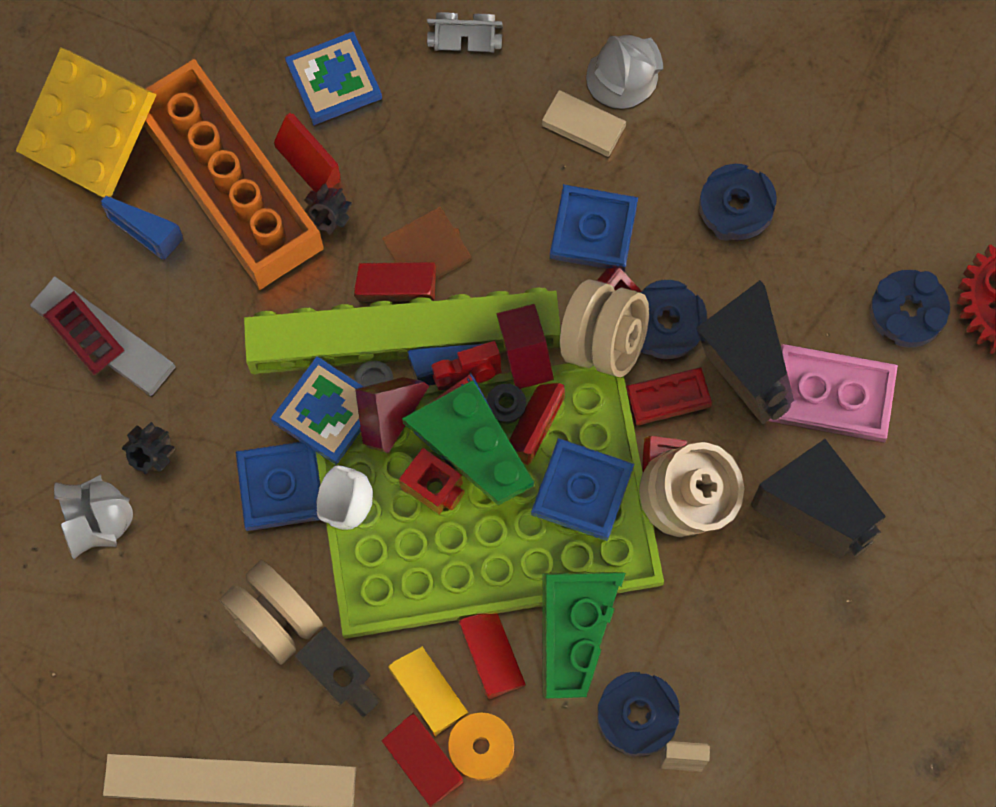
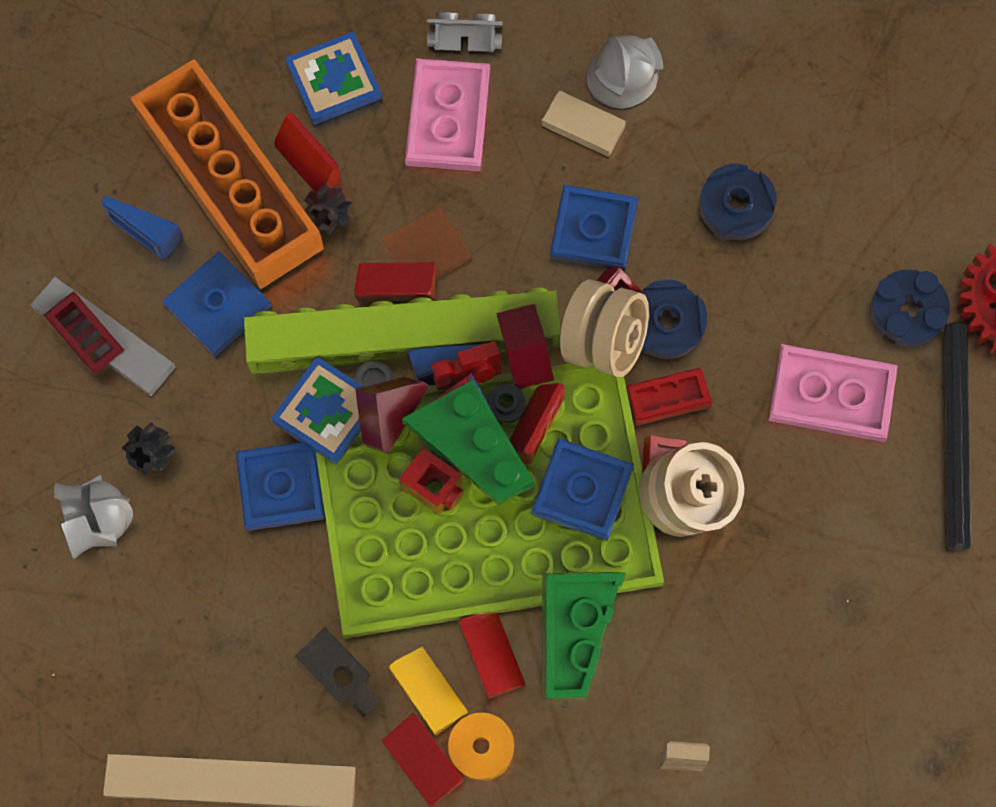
(85, 123): yellow plate -> none
(215, 303): none -> blue plate
(266, 616): tan wheel -> none
(344, 498): white hair -> none
(448, 114): none -> bright pink tile
(642, 690): dark blue plate -> none
(748, 353): black slope -> none
(821, 502): black slope -> none
(957, 437): none -> black axle

